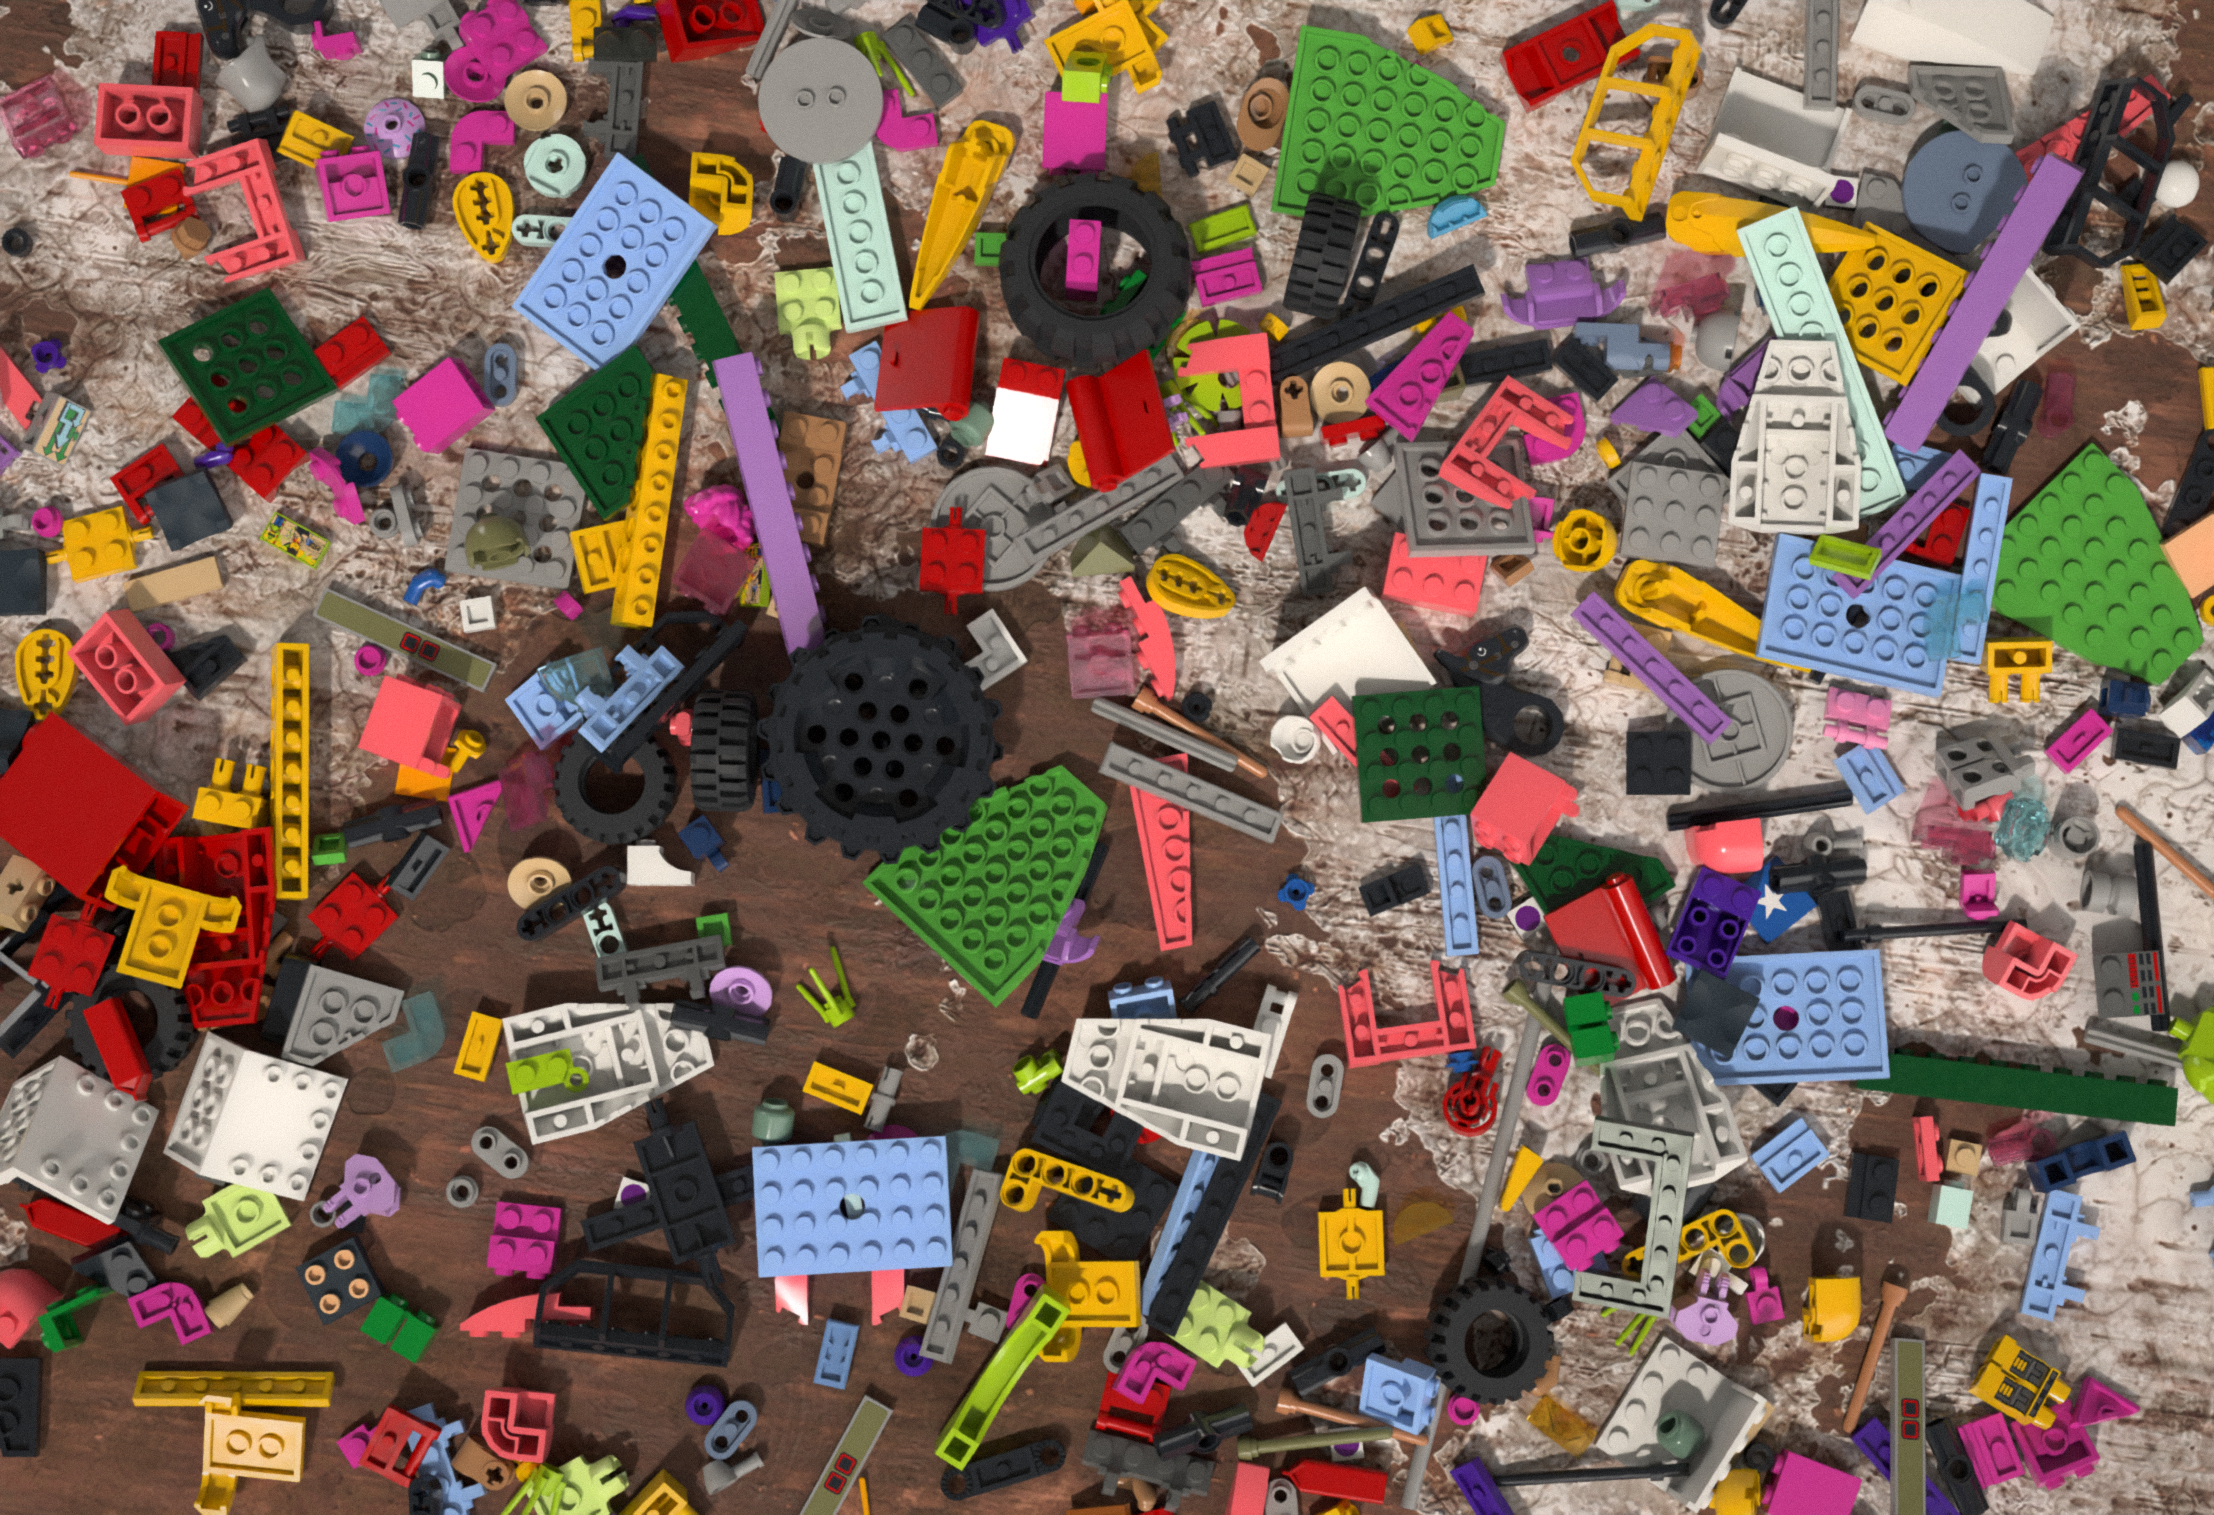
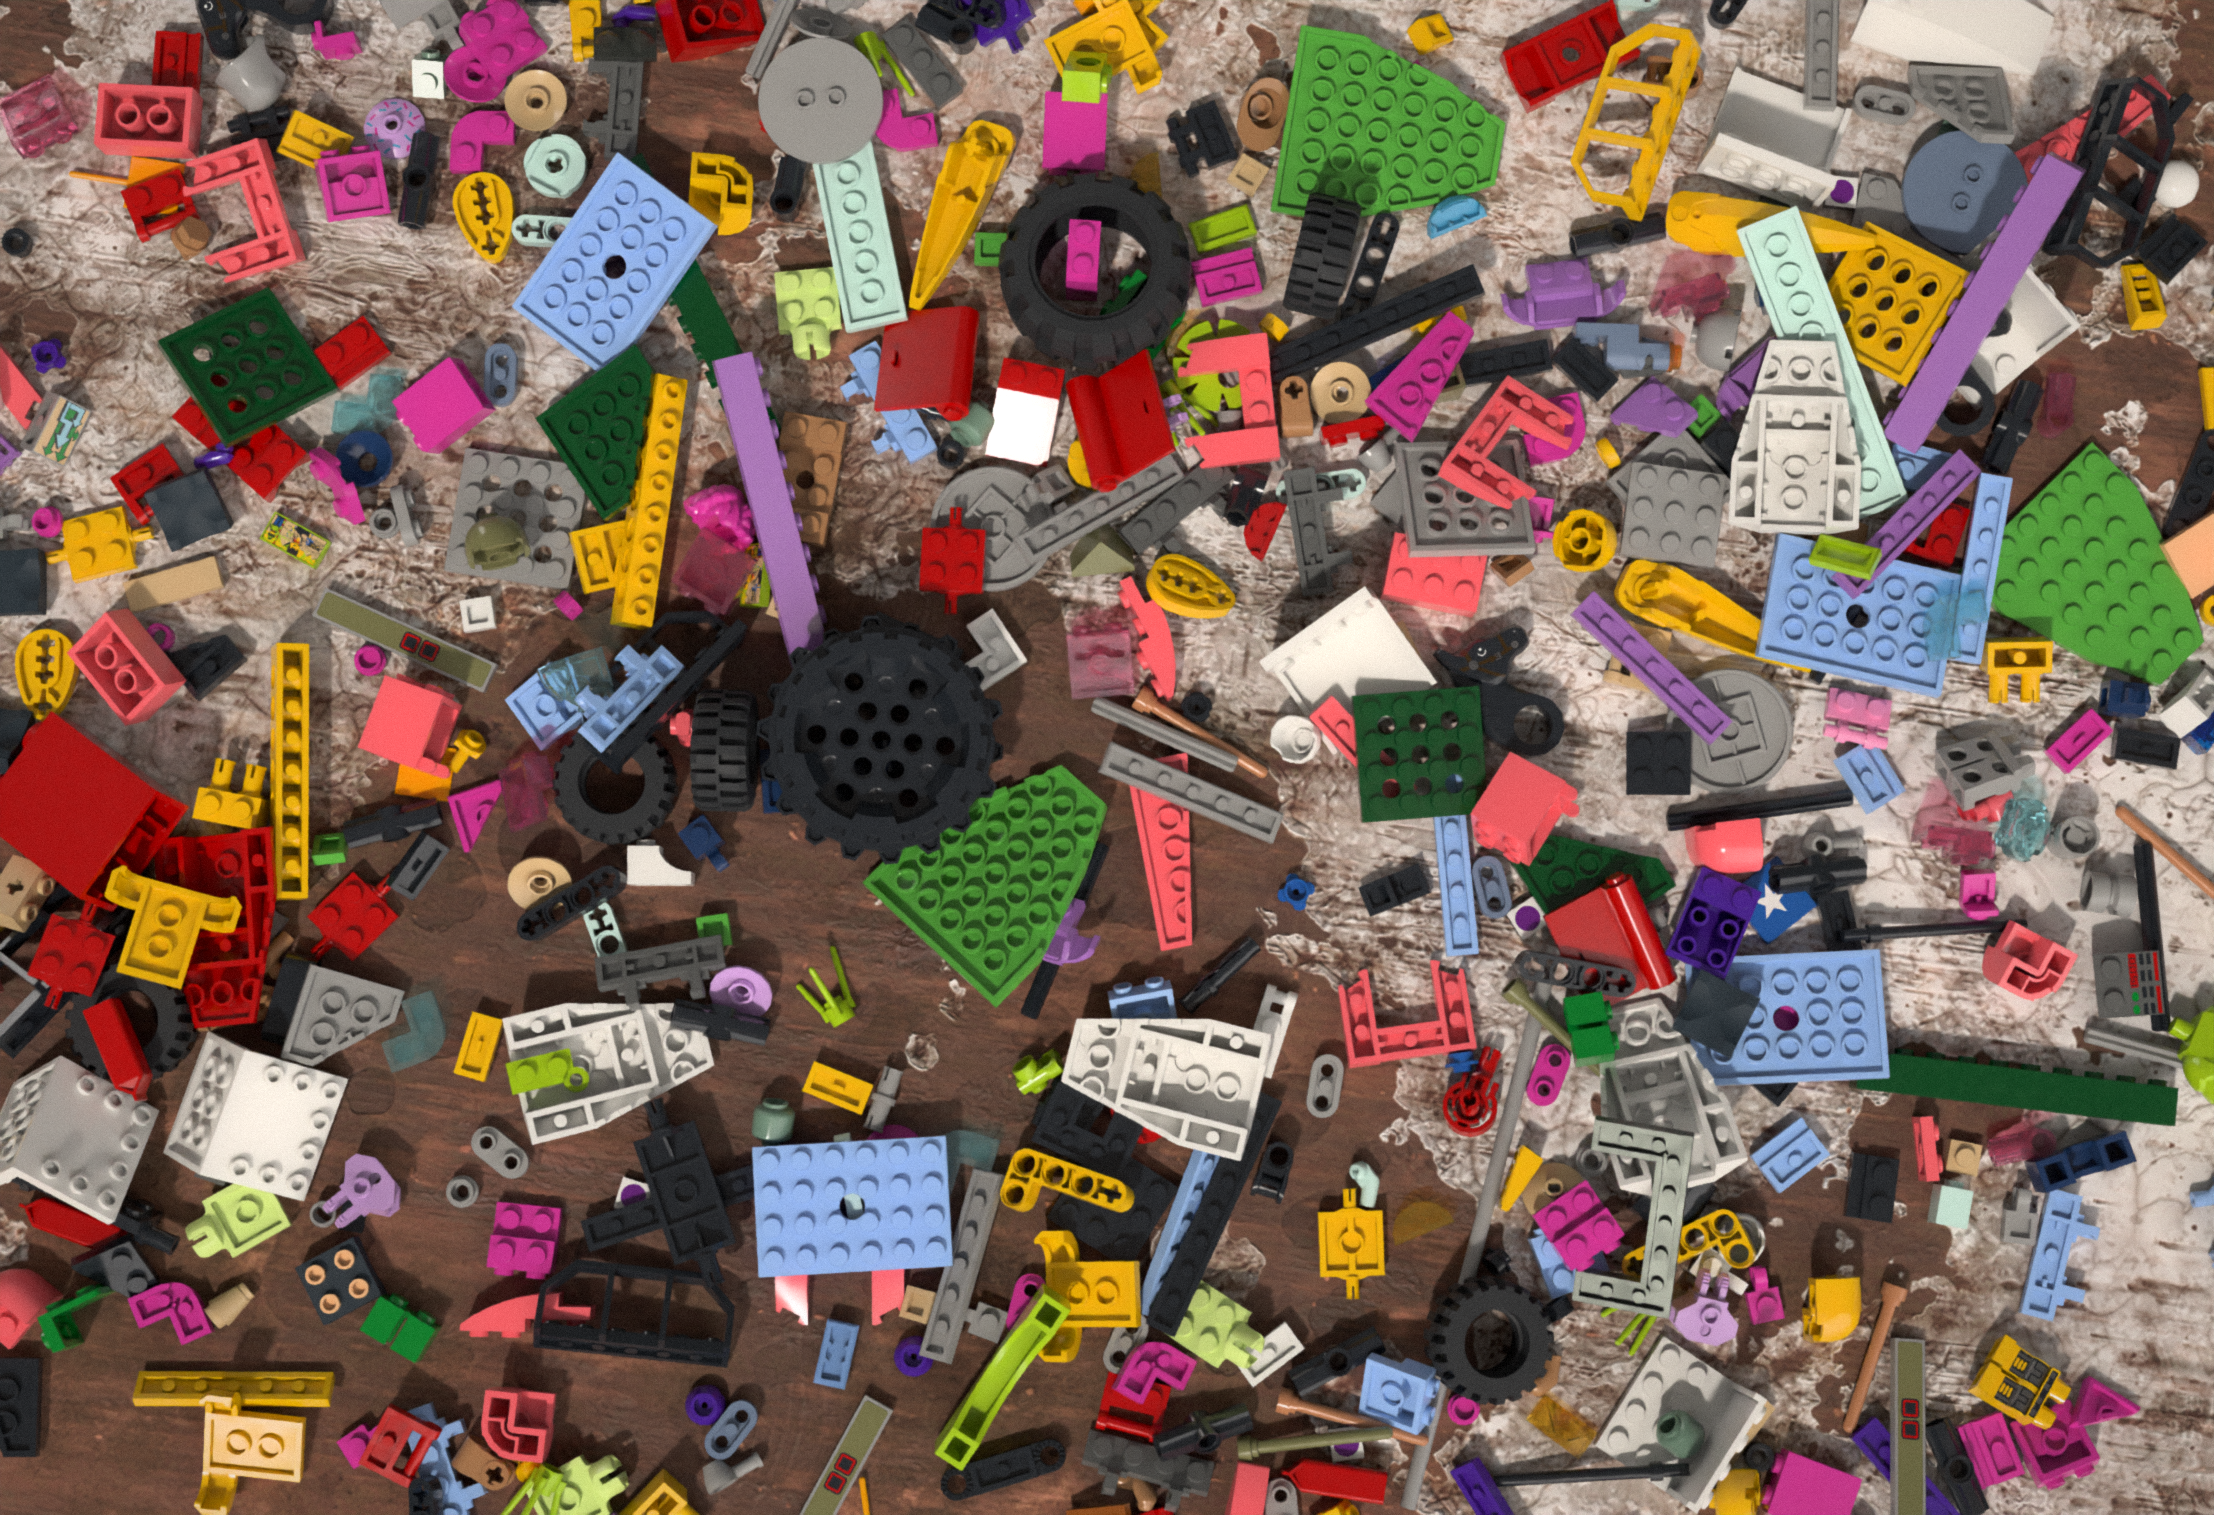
(422, 581): blue arm -> none

